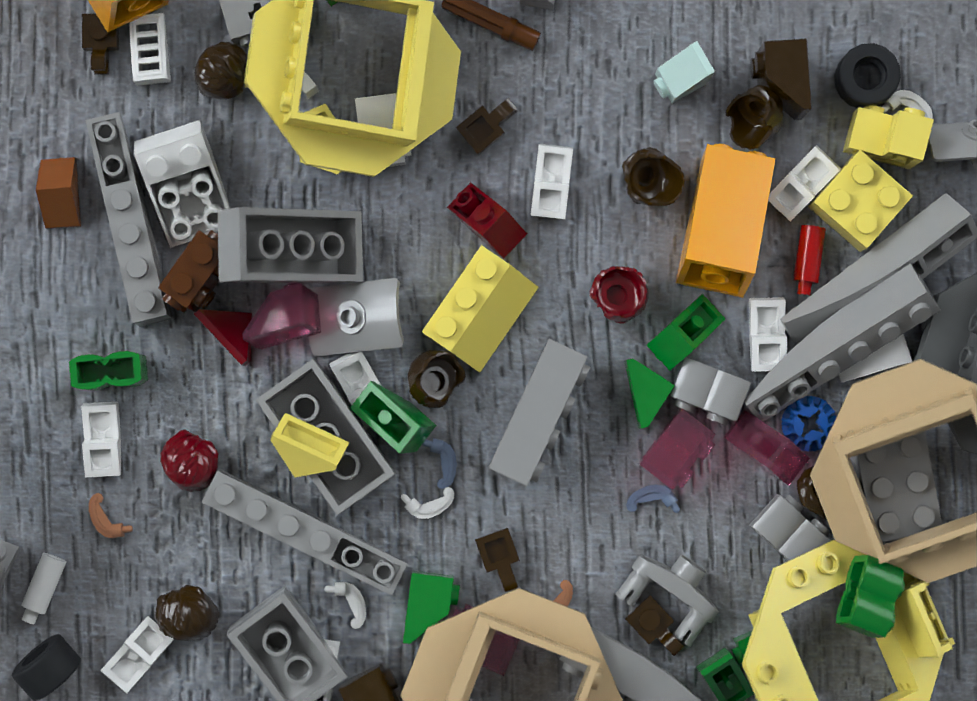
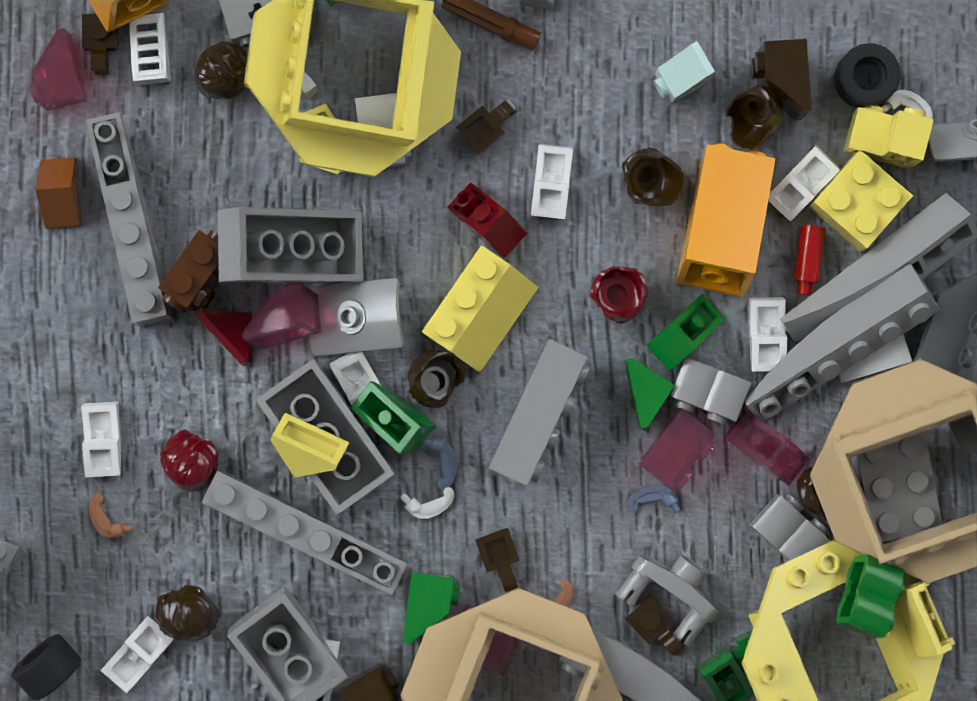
(42, 586): white cylinder -> none
(58, 74): none -> clear pink slope
(101, 372): green brick -> none
(182, 181): white slope -> none
(354, 599): white piece -> none
(793, 427): blue gear -> none

